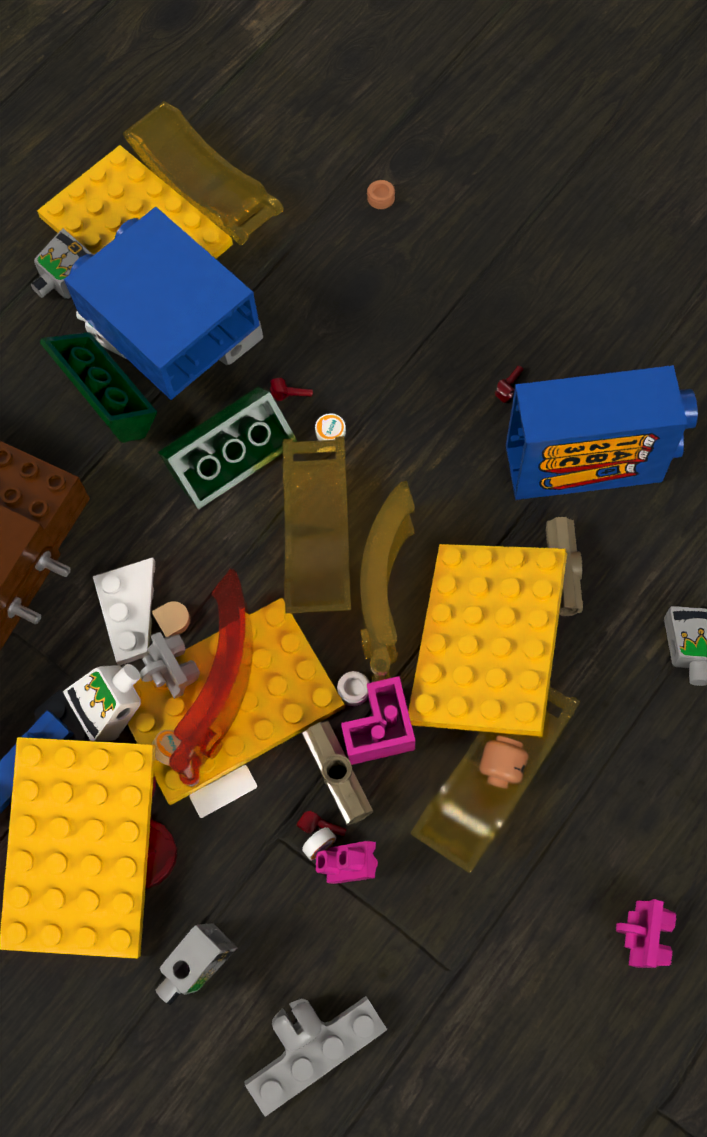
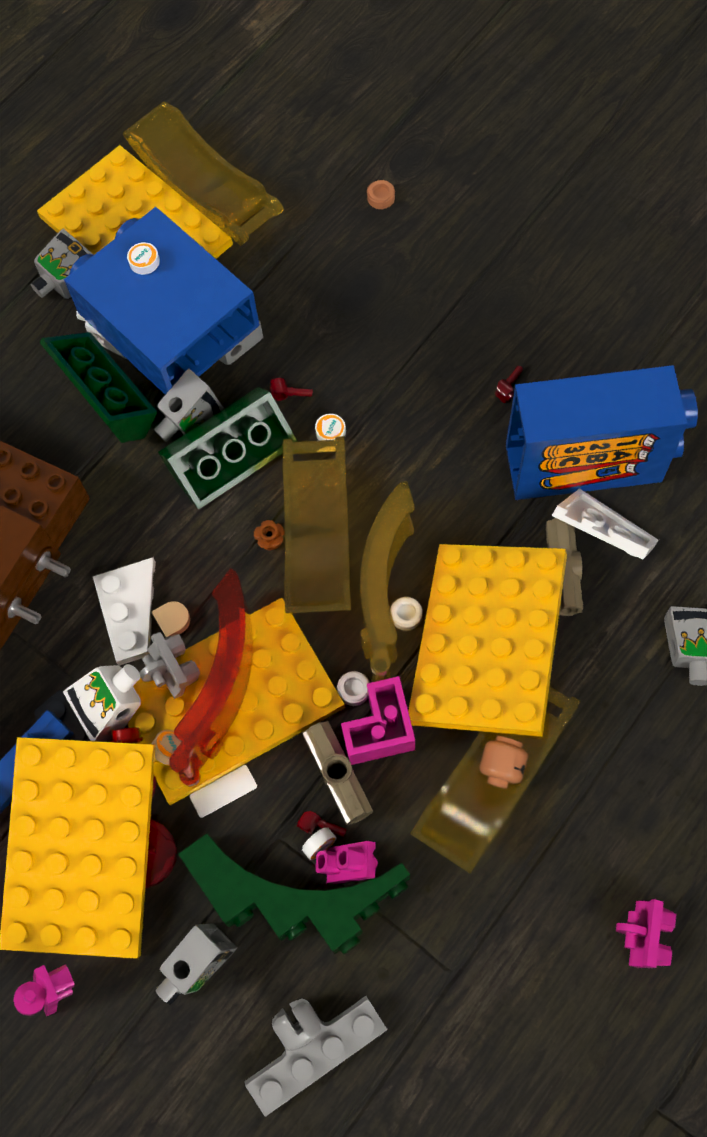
(44, 990): none -> dark pink hips
(126, 735): none -> red plate
(143, 258): none -> white tile
(186, 406): none -> light grey torso
(273, 541): none -> dark orange plate
(287, 909): none -> dark green arch
(406, 613): none -> white tile
(604, 523): none -> white wing

